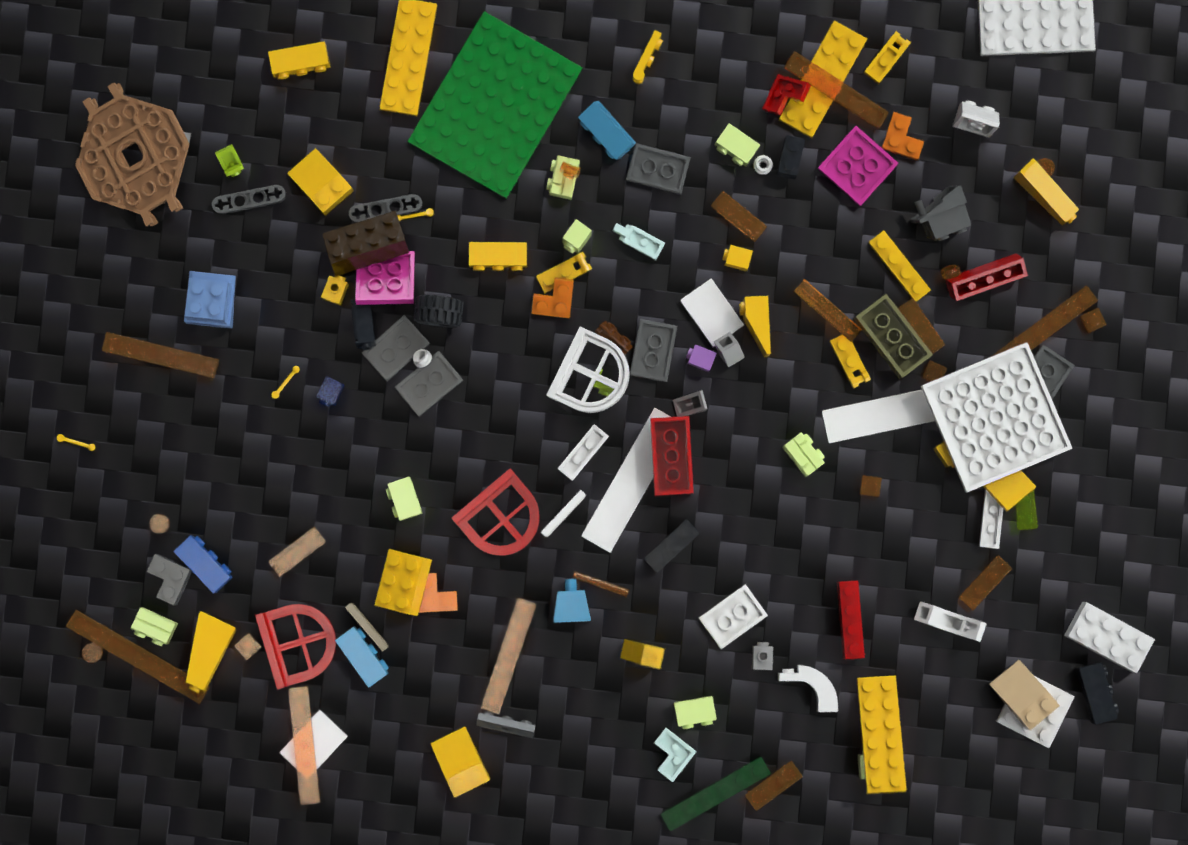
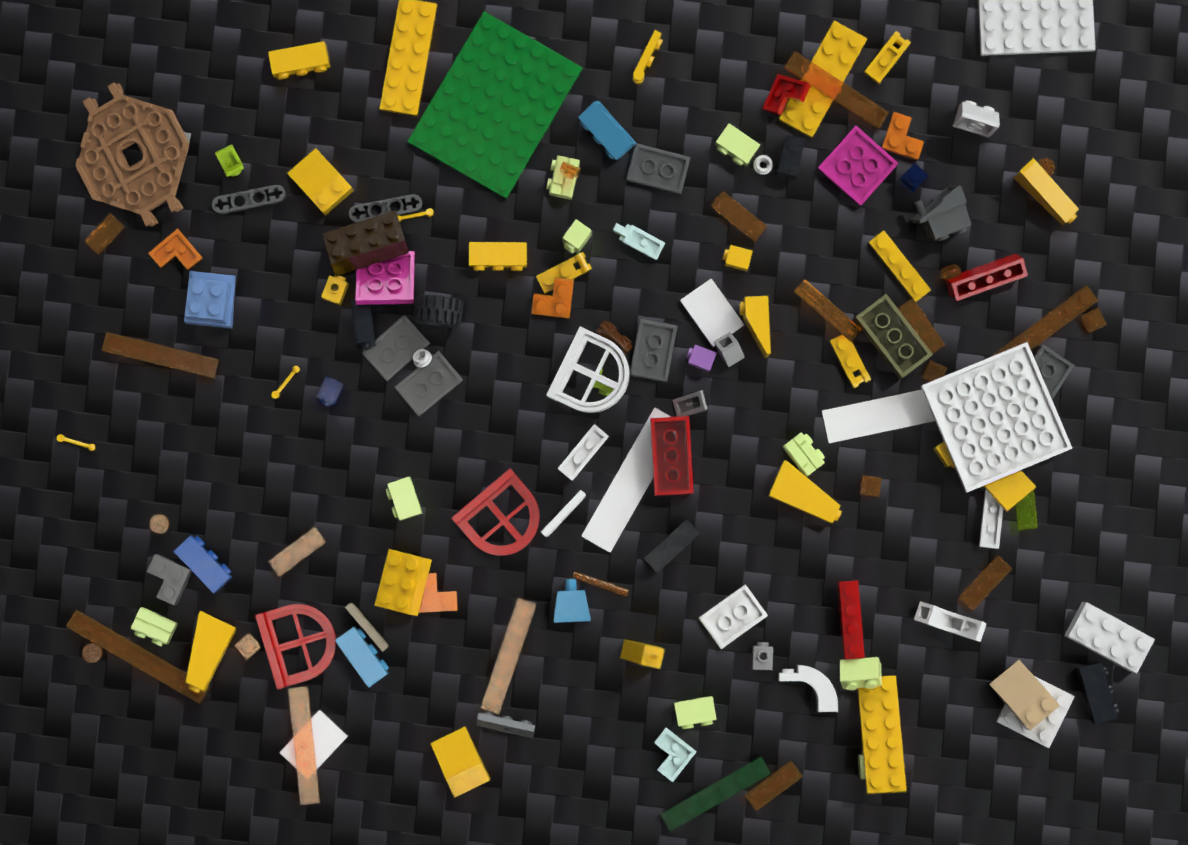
(104, 234): none -> clear orange tile
(176, 246): none -> orange plate
(801, 493): none -> yellow slope
(860, 673): none -> yellowish green brick
(914, 177): none -> clear blue brick

